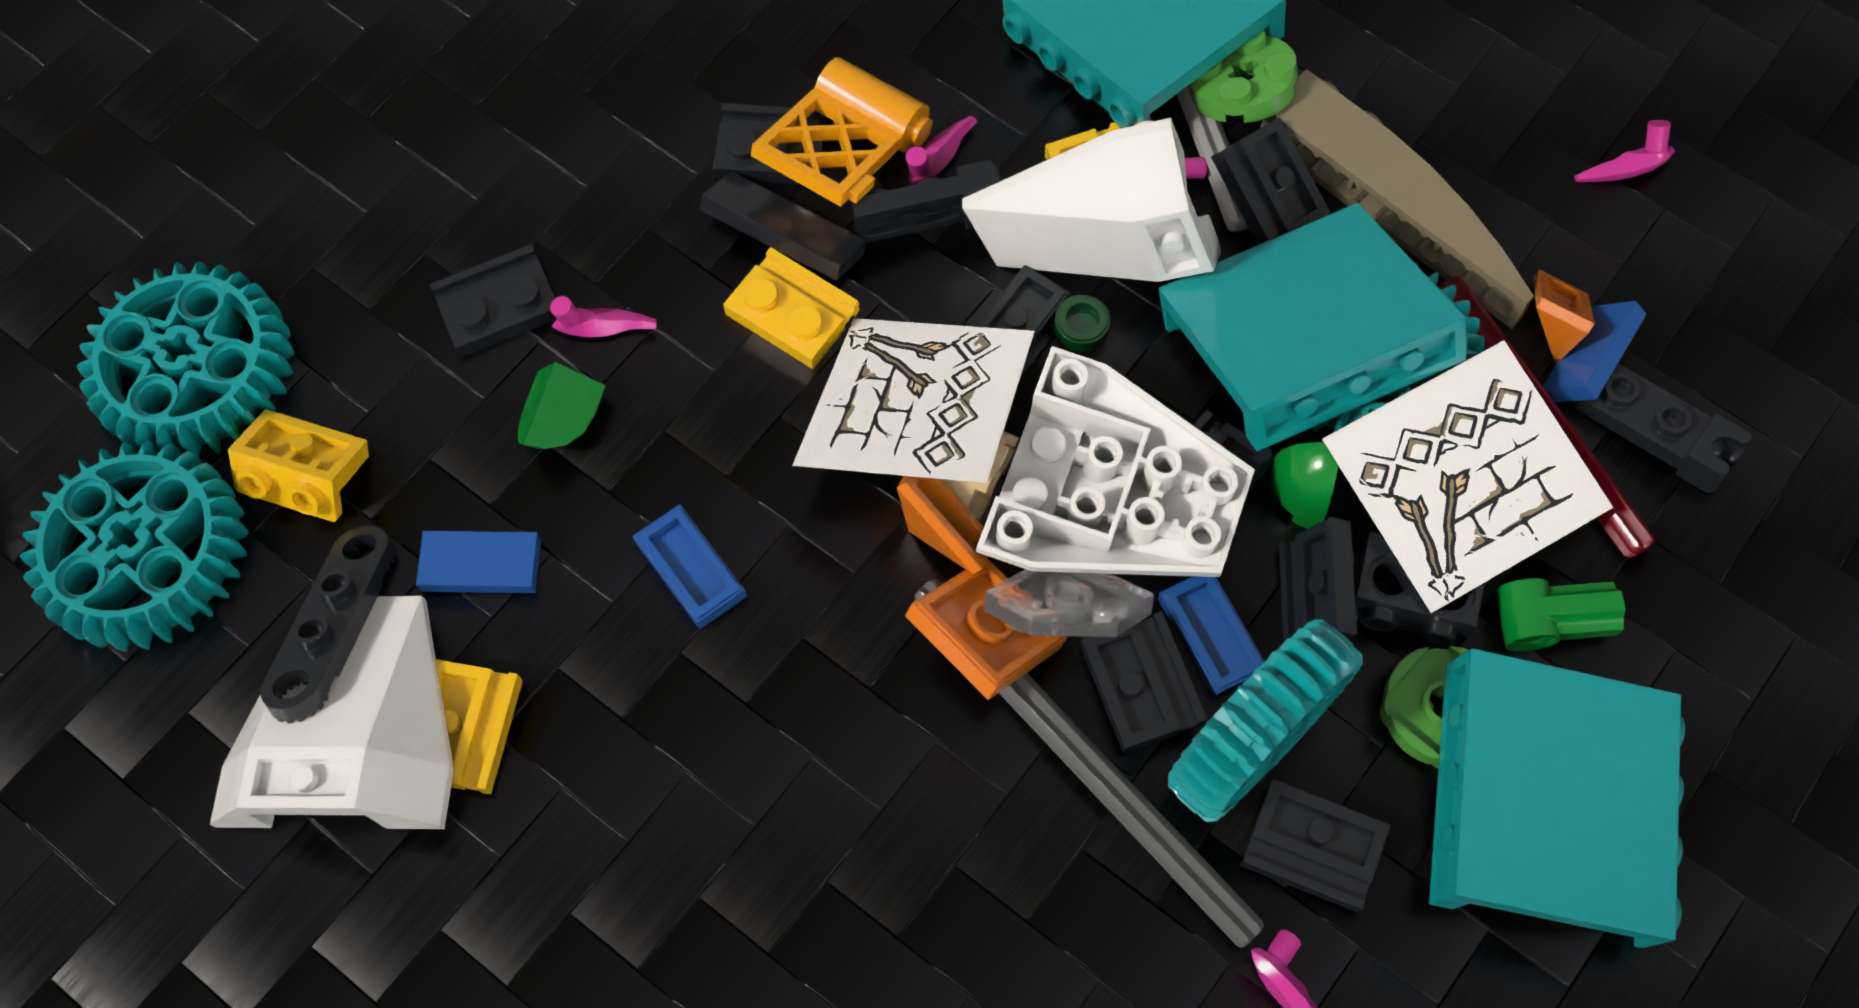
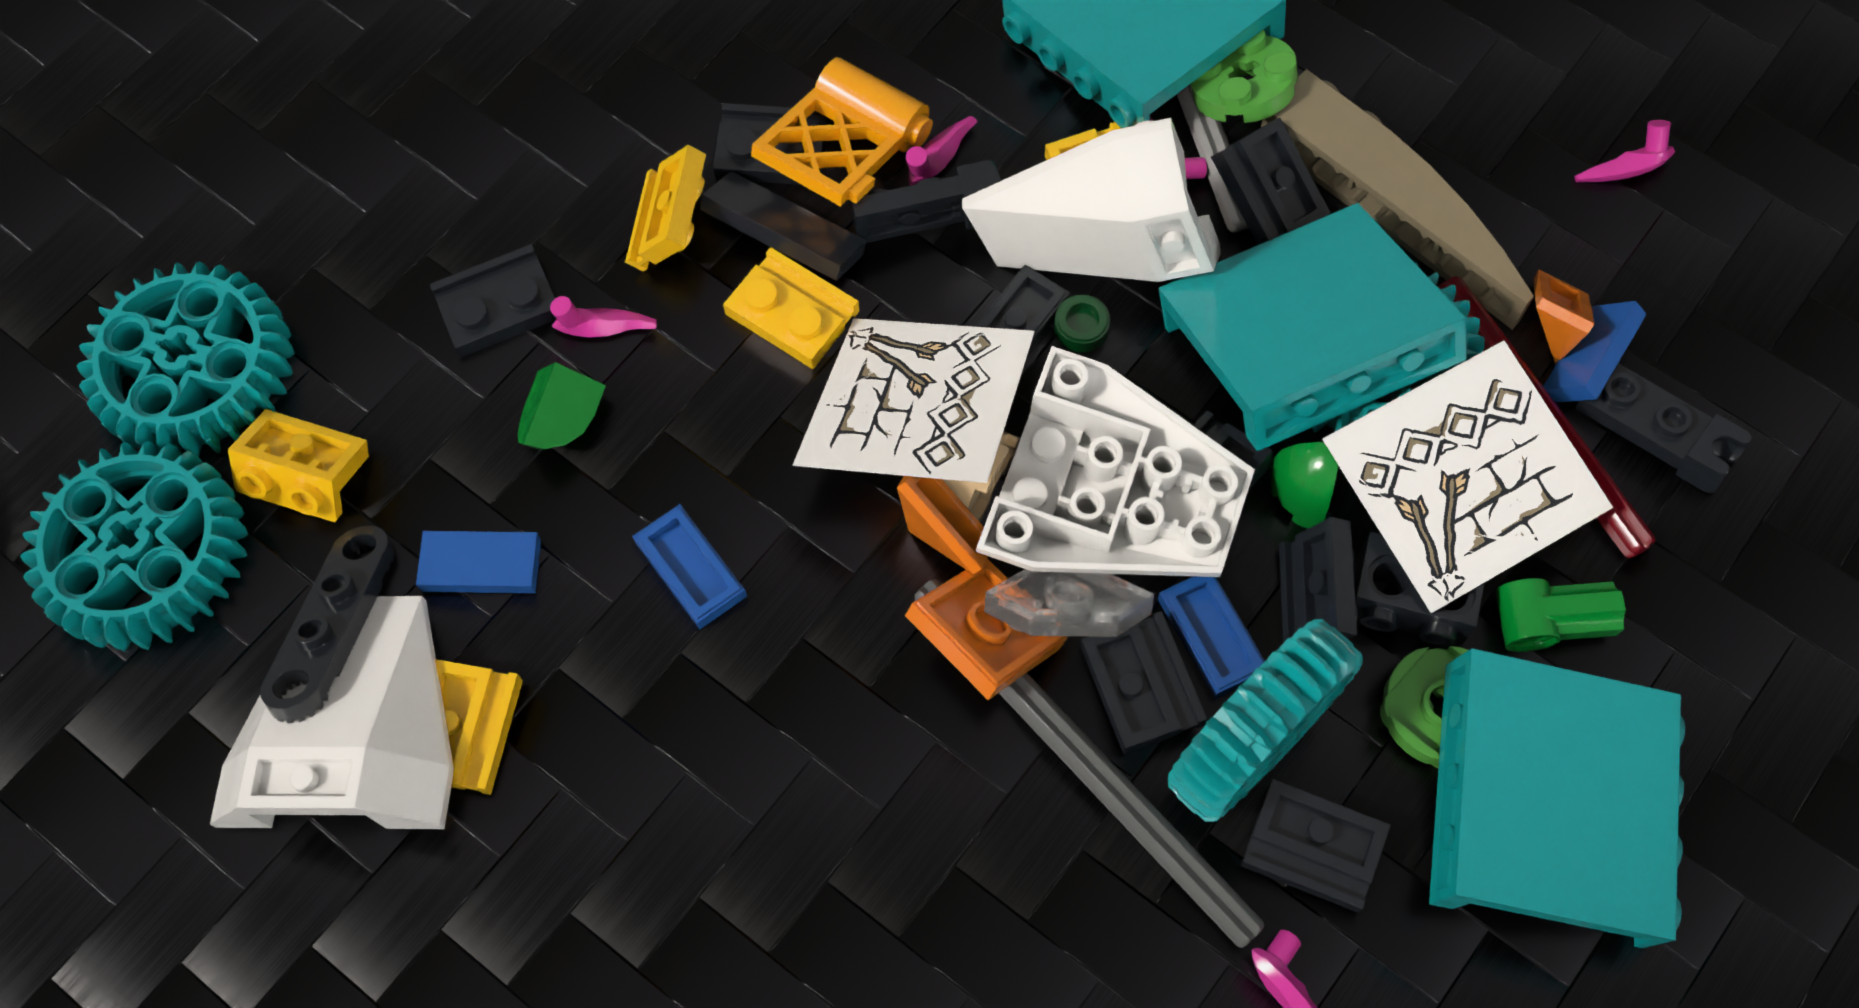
(667, 208): none -> yellow plate

